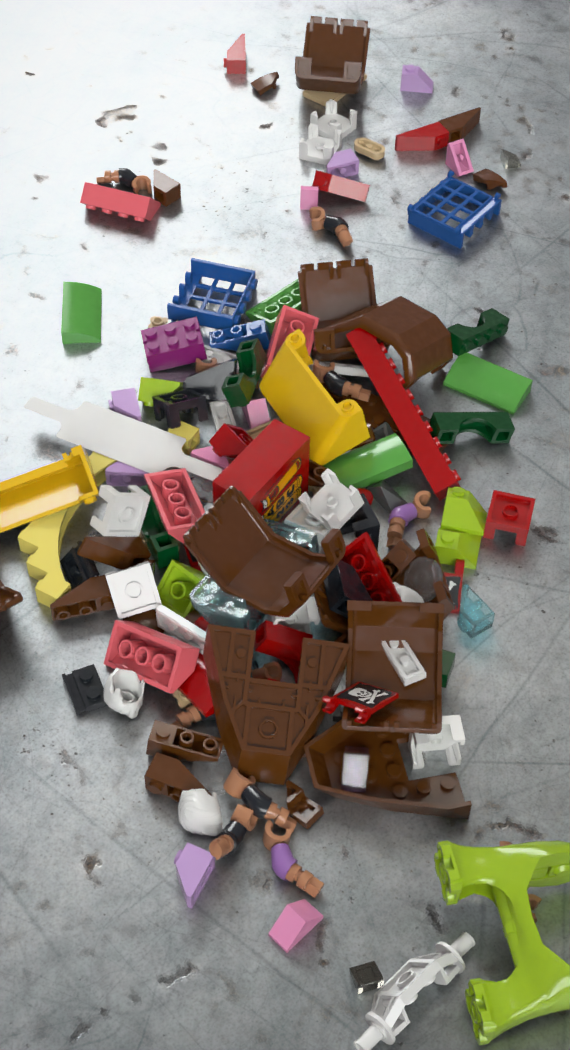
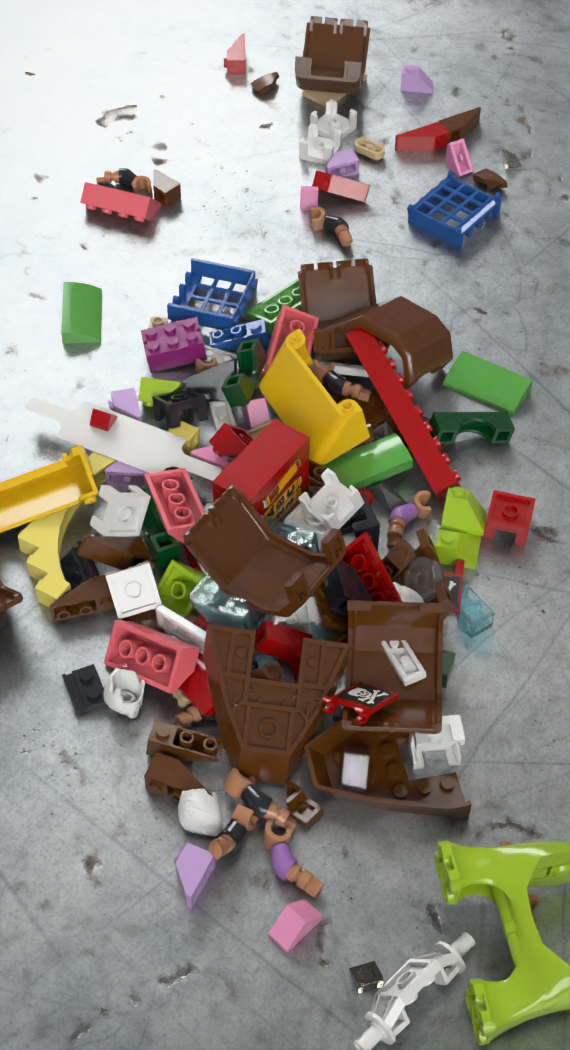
(102, 420): none -> red slope
(489, 327): dark green arch -> none

